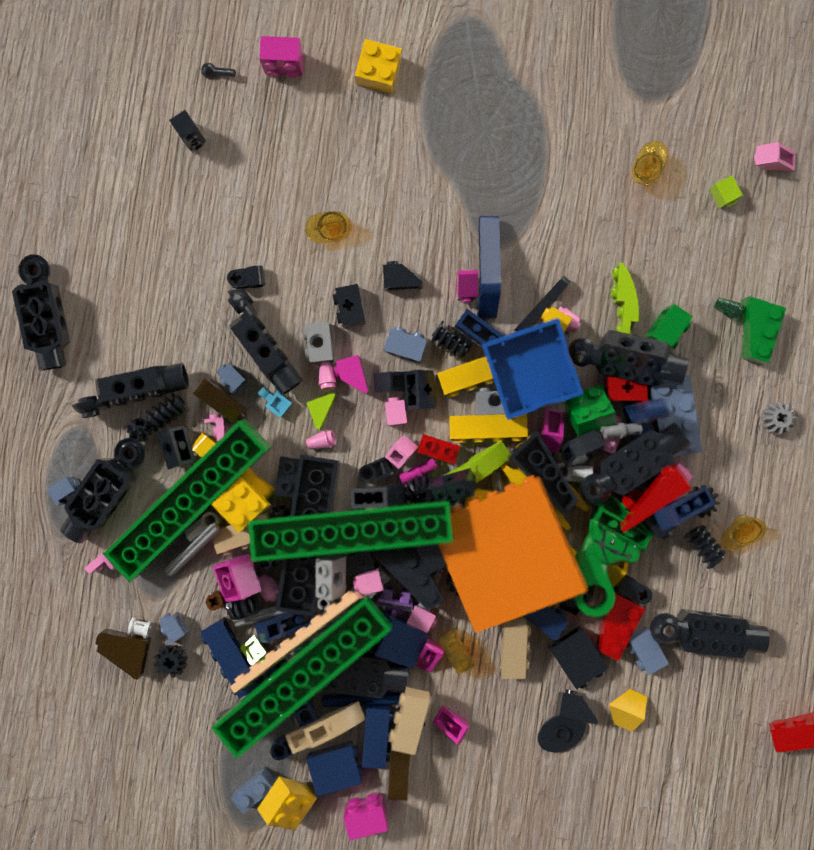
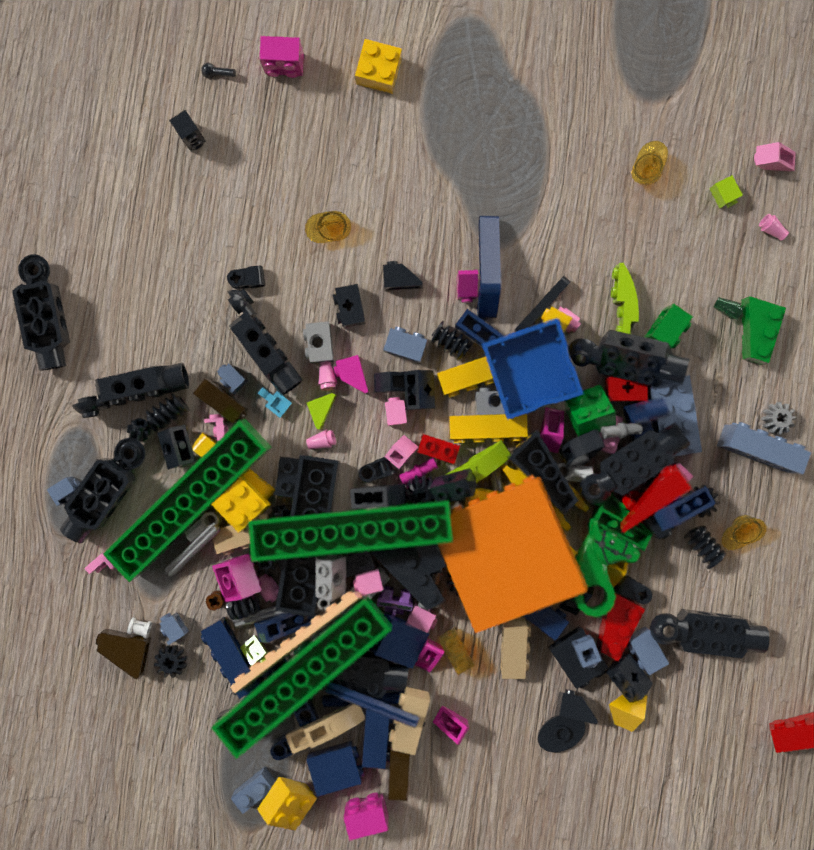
(372, 705): none -> dark blue axle
(589, 660): none -> sand blue brick
(629, 678): none -> black brick
(764, 448): none -> sand blue brick
(772, 226): none -> bright pink cone

